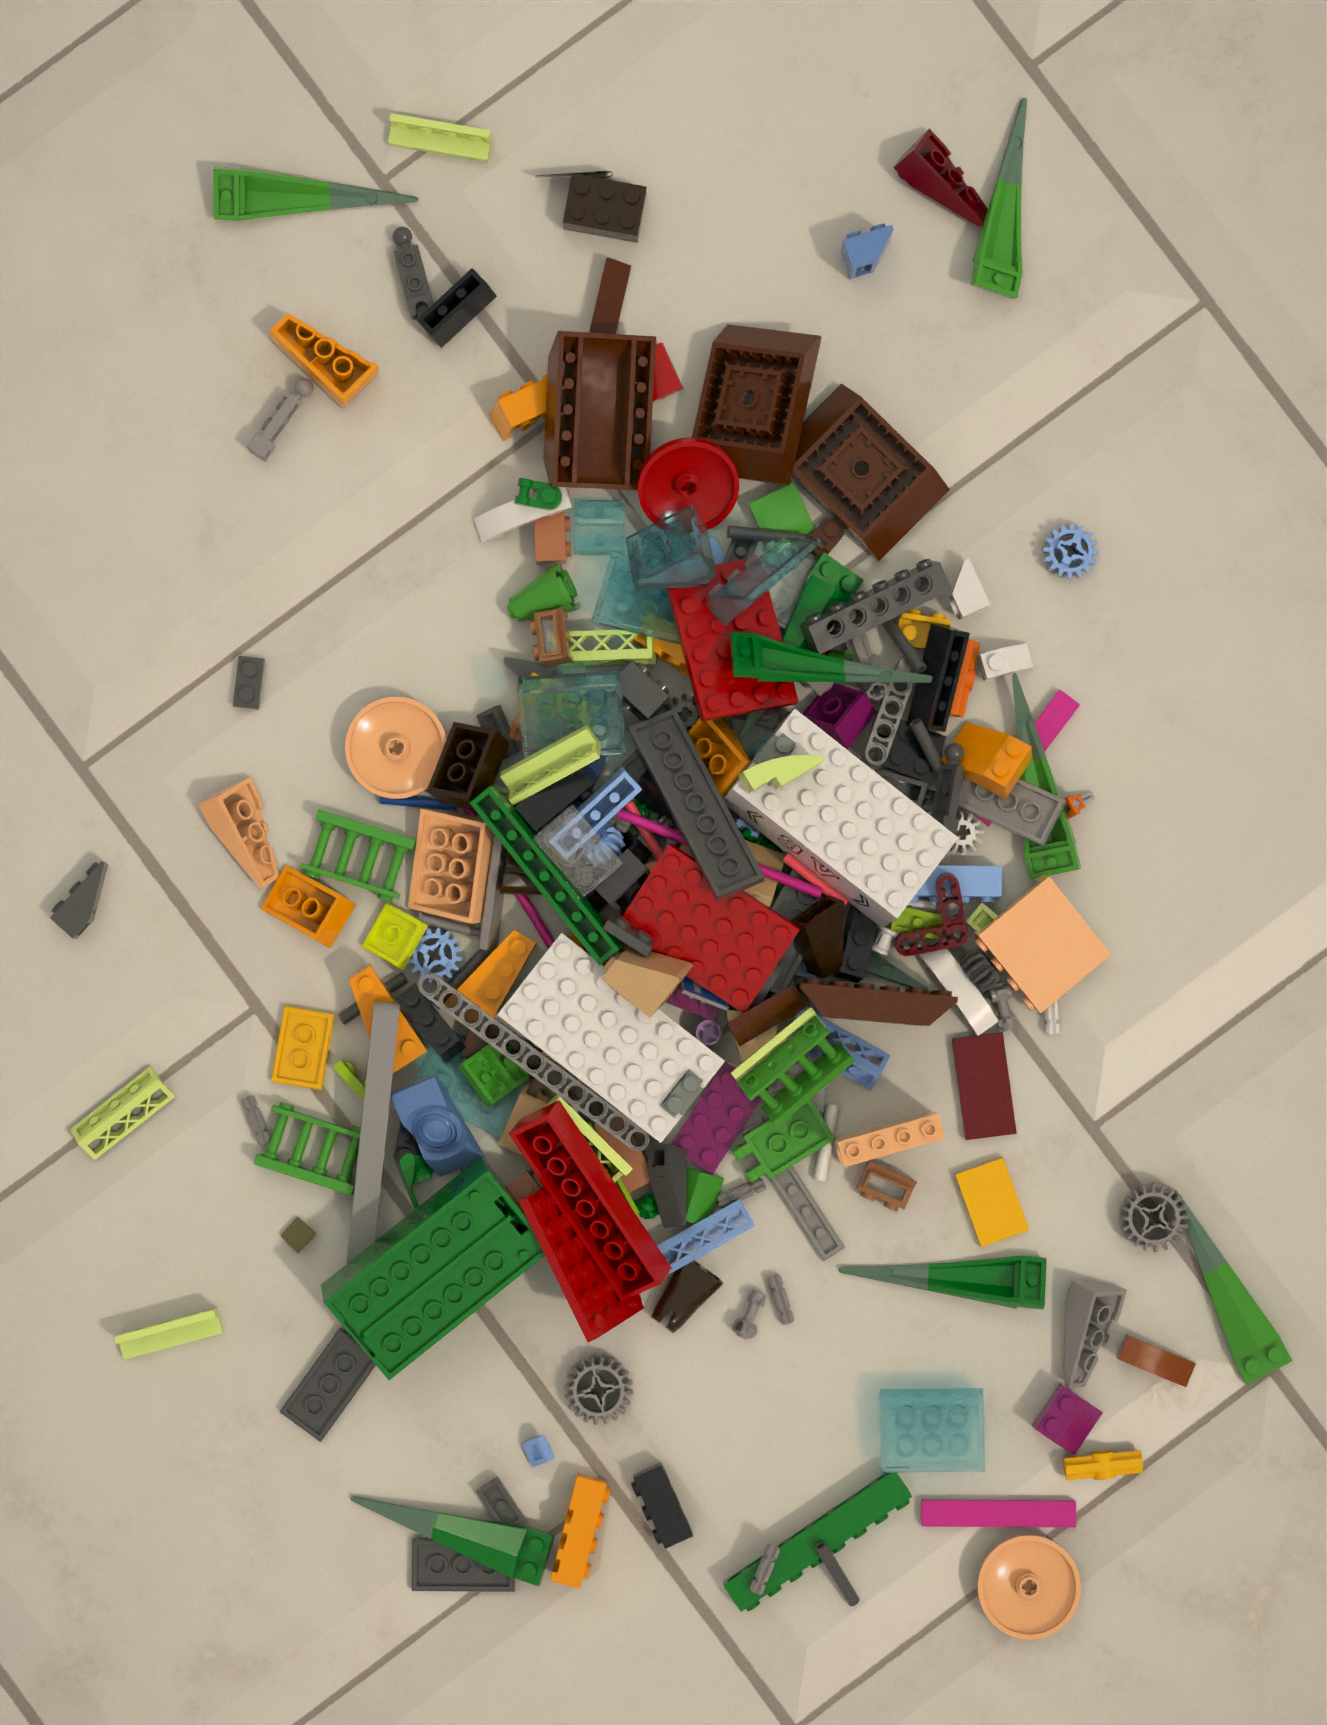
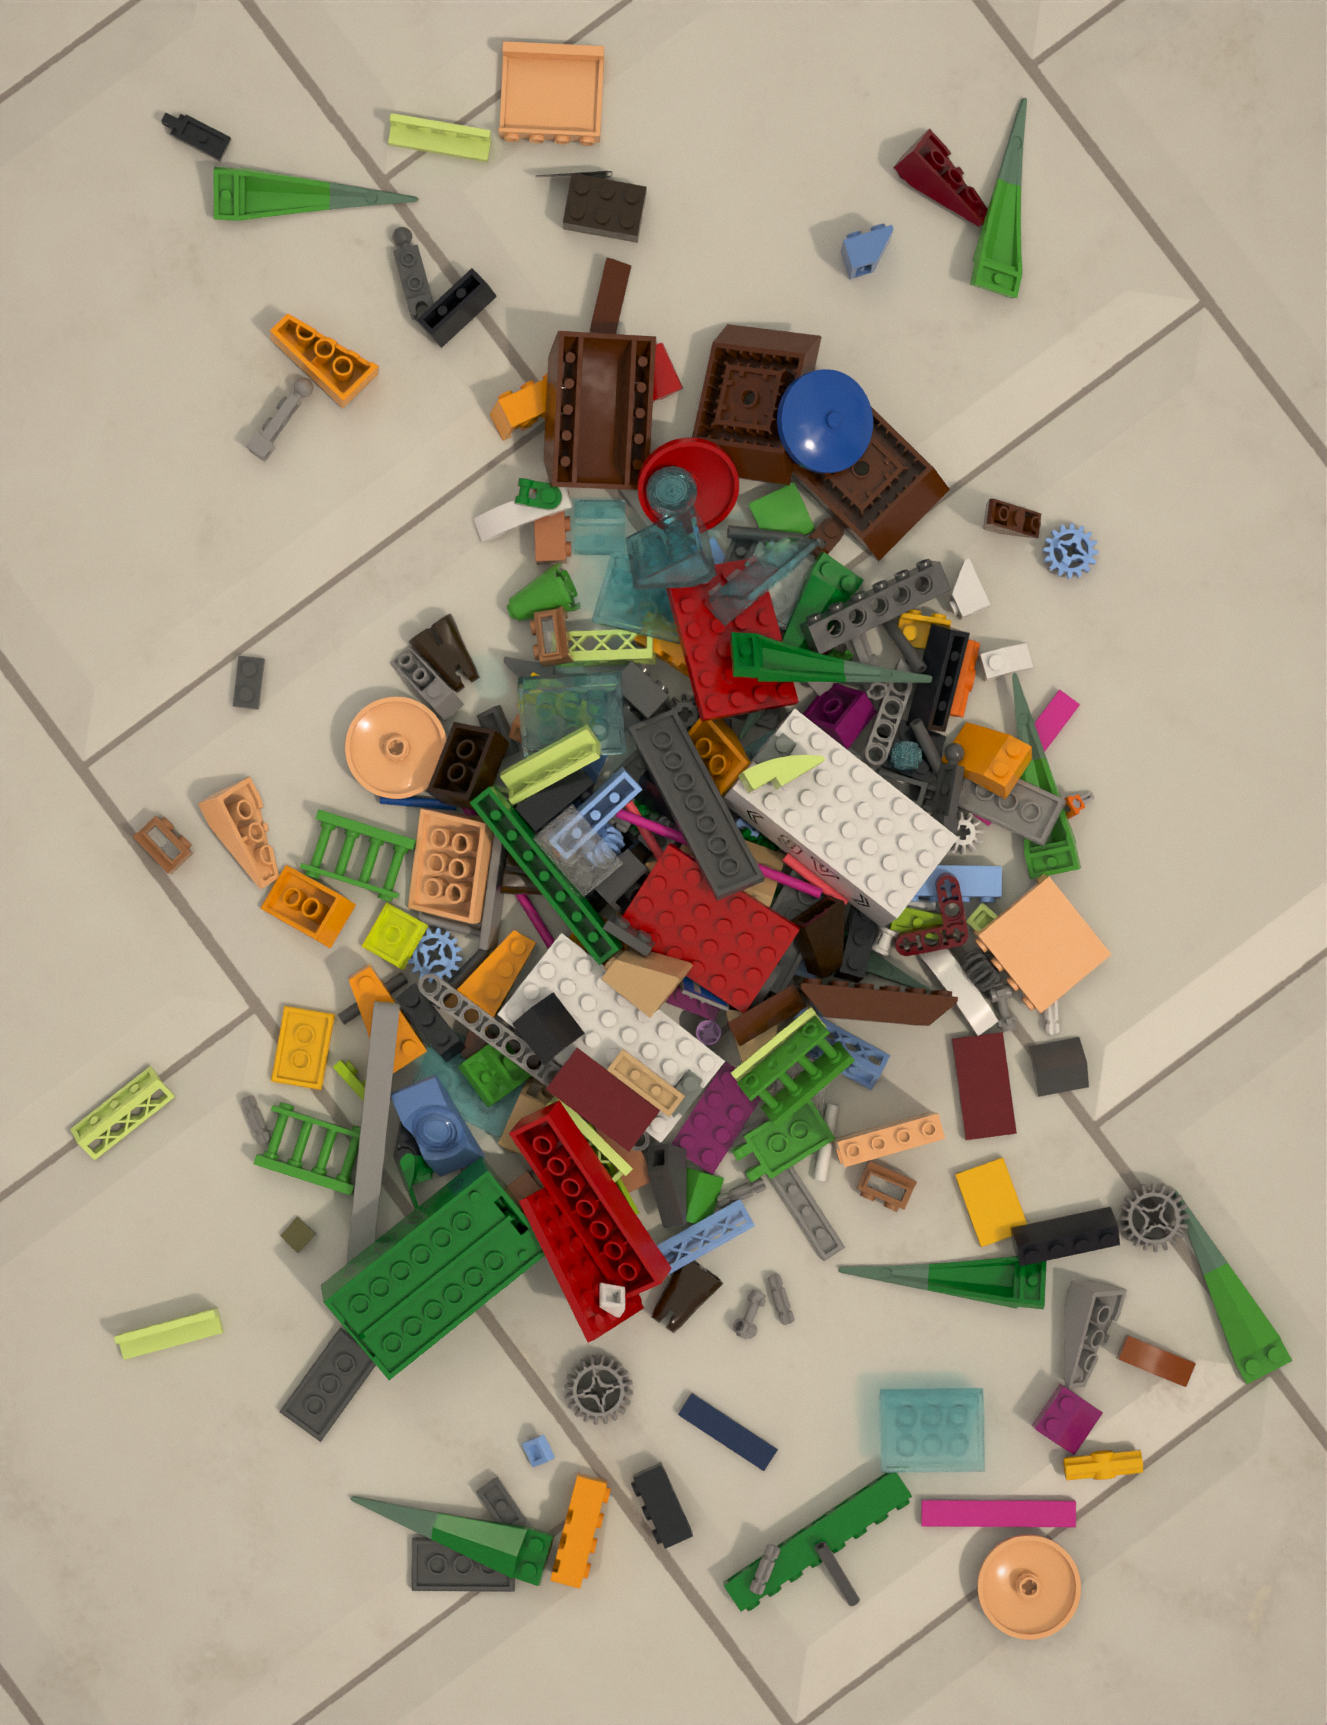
(81, 906): dark grey slope -> none
(164, 844): none -> medium nougat window
(197, 135): none -> black hinge
(427, 683): none -> light grey slope
(446, 652): none -> dark brown piece
(548, 1028): none -> black slope
(551, 92): none -> light nougat panel
(602, 1099): none -> dark red tile
(612, 1299): none -> white slope
(646, 1082): none -> tan plate
(647, 1206): green plant -> none
(671, 490): none -> clear light blue tile
(727, 1431): none -> dark blue tile
(825, 421): none -> blue dish
(906, 755): none -> clear light blue gear
(1011, 519): none -> reddish brown slope
(1059, 1066): none -> dark grey slope
(1065, 1236): none -> black brick

